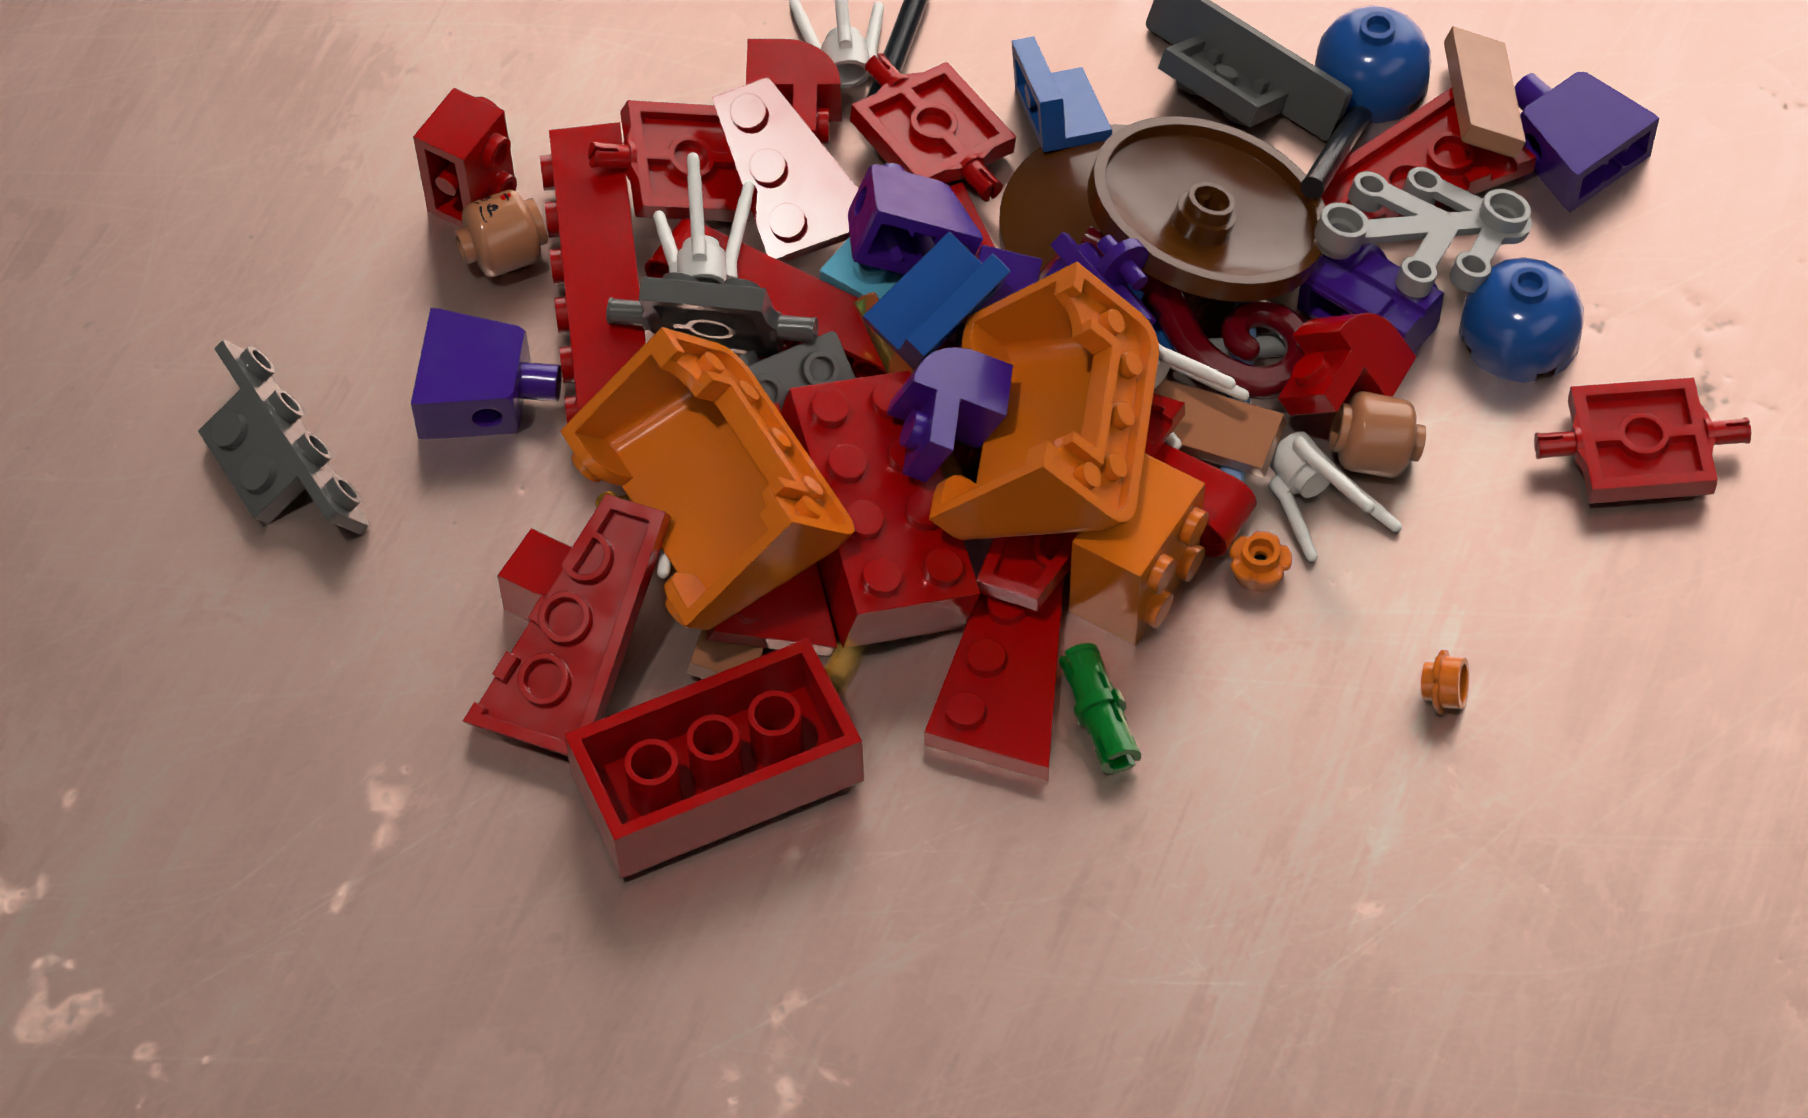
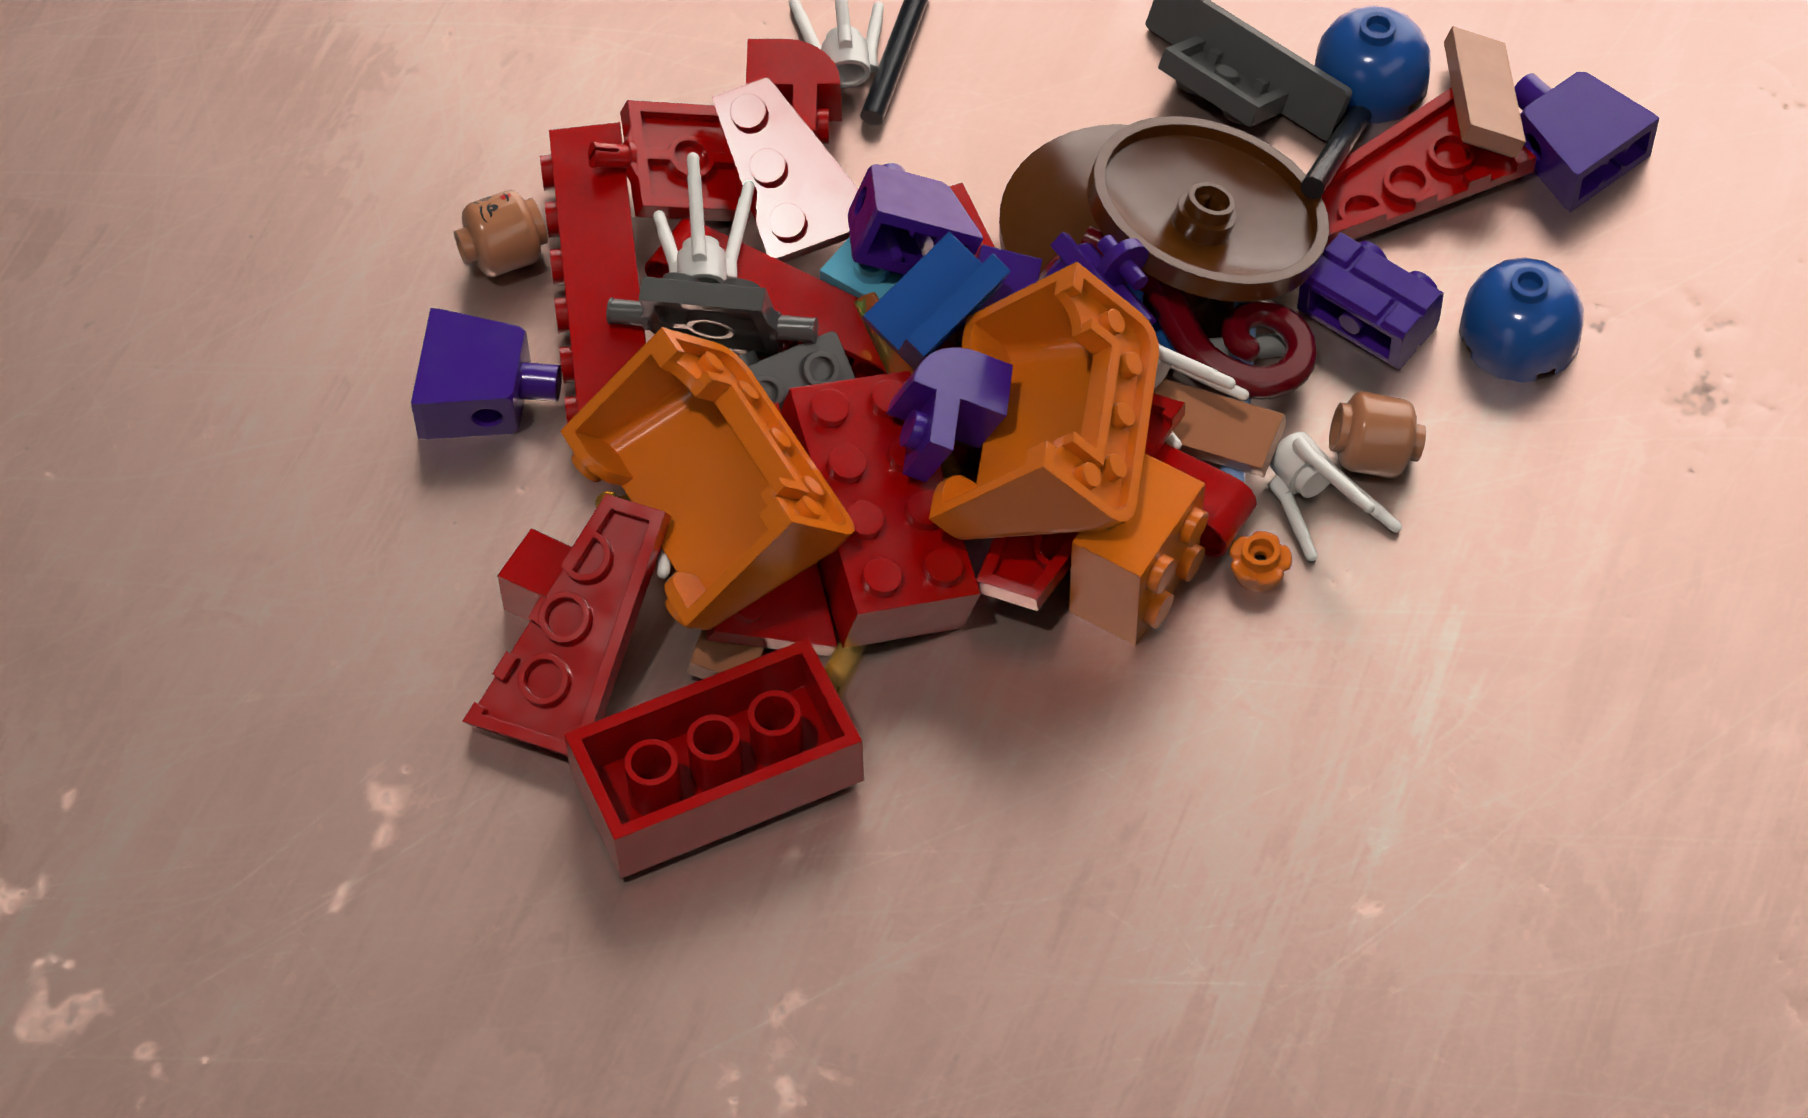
(270, 450): dark grey bracket -> none
(463, 154): red brick -> none
(933, 125): red plate -> none
(1002, 687): red wing -> none
(1057, 103): panel -> none
(1099, 708): green pin -> none
(1344, 358): red brick -> none
(1445, 682): orange plate -> none
(1497, 219): light grey plant -> none
(1642, 440): red plate -> none

